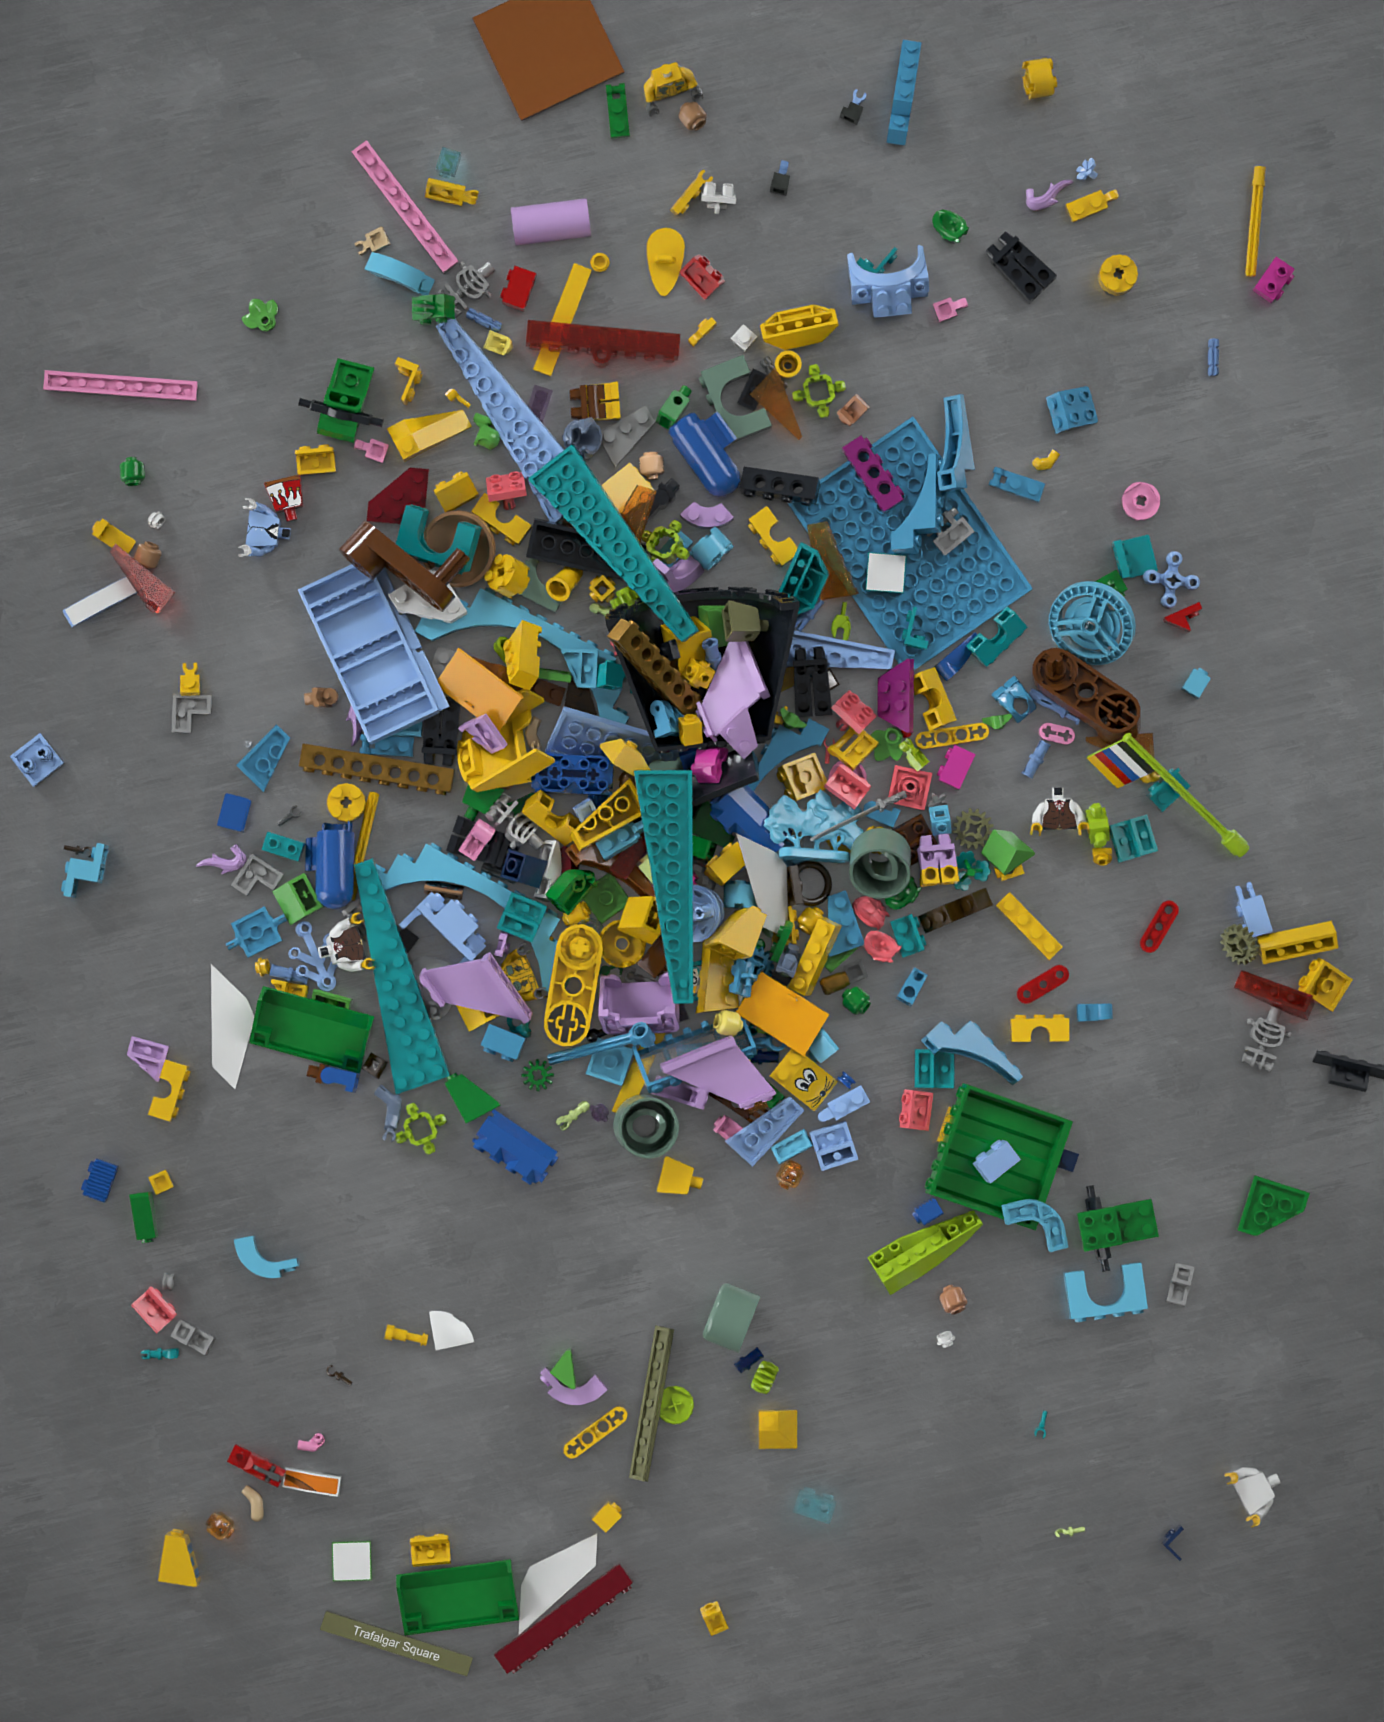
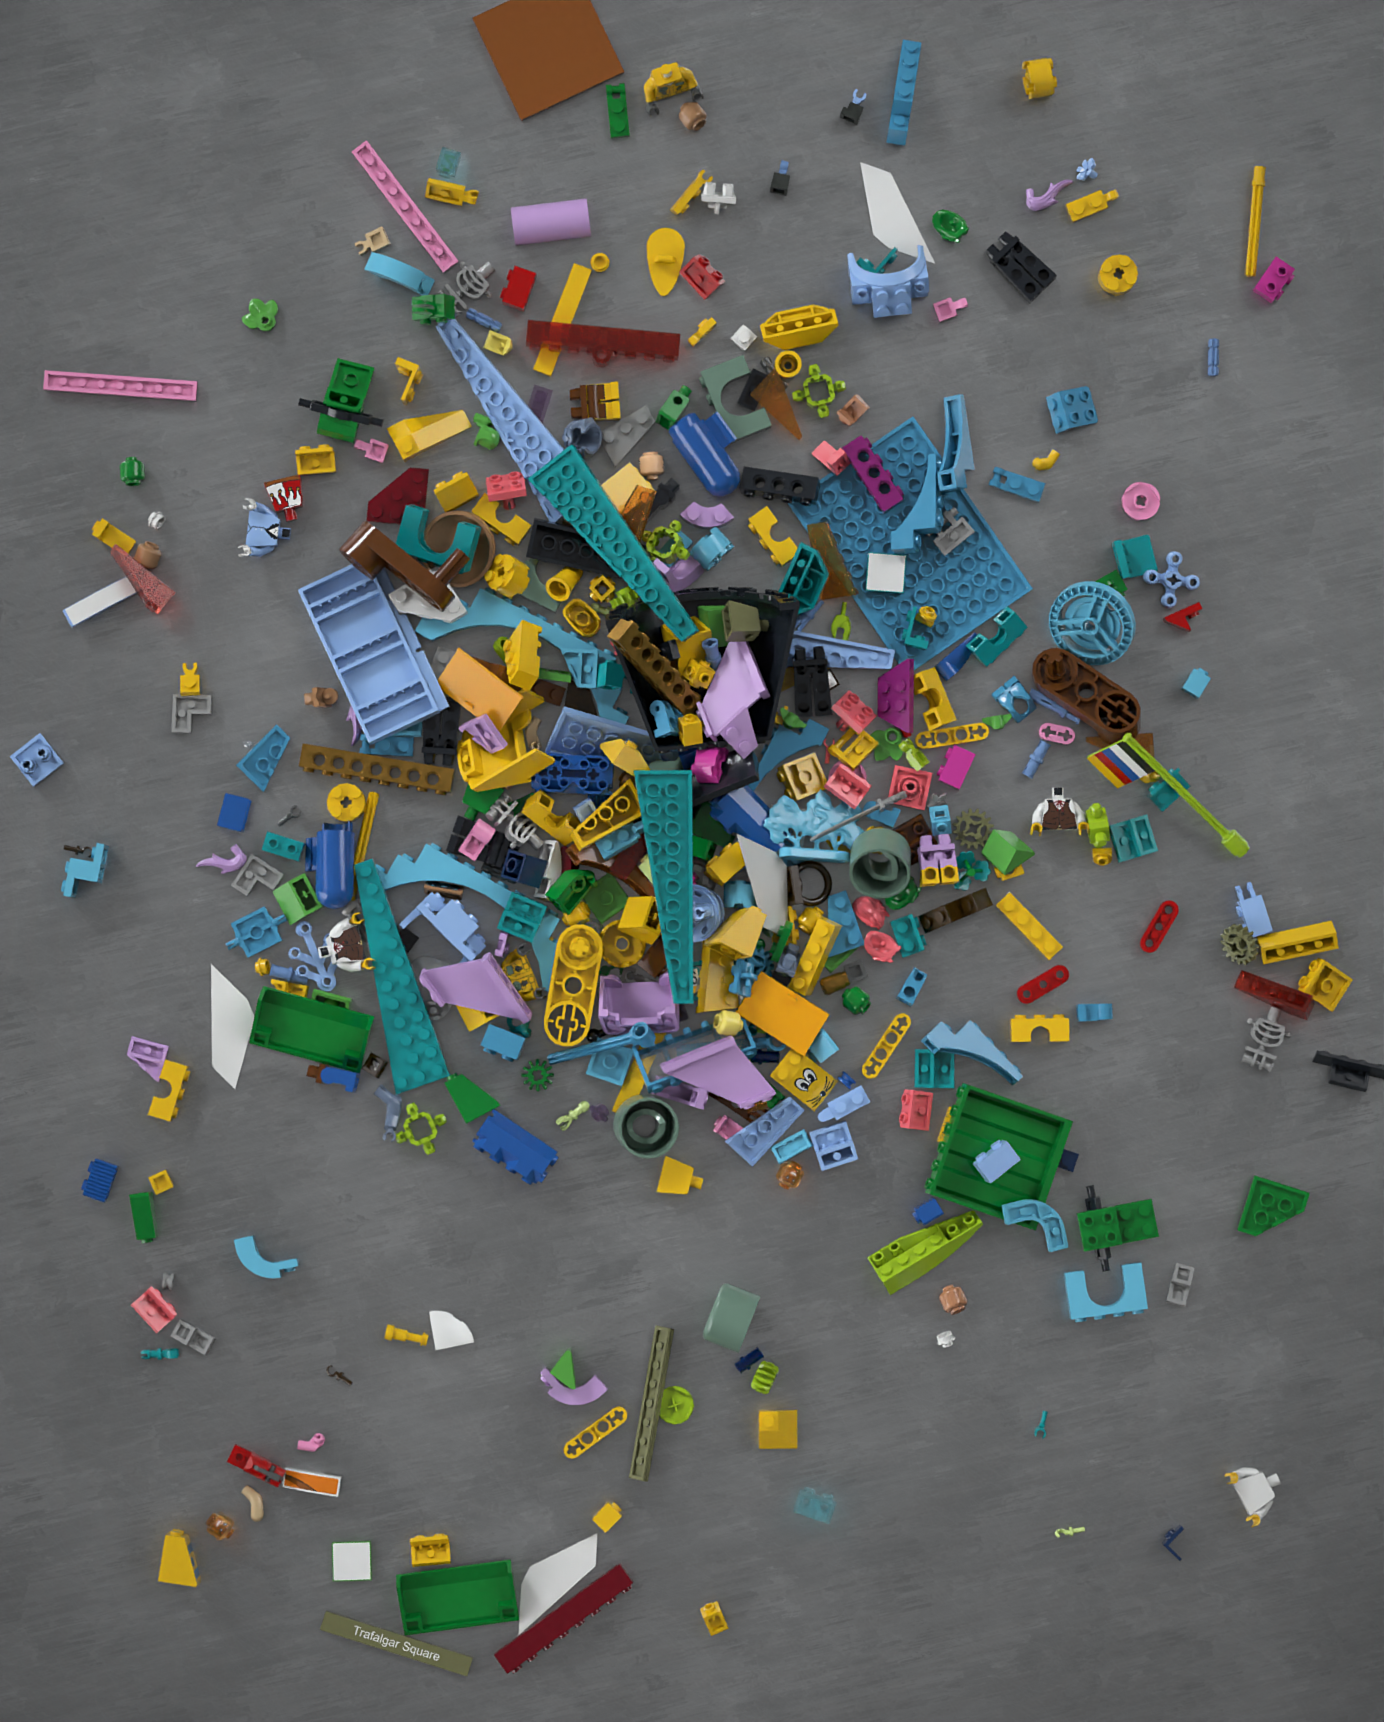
(452, 394): yellow hand -> none
(582, 618): none -> yellow piece
(831, 458): none -> coral bracket
(889, 213): none -> white sticker
(889, 1048): none -> yellow beam
(926, 616): none -> yellow plate

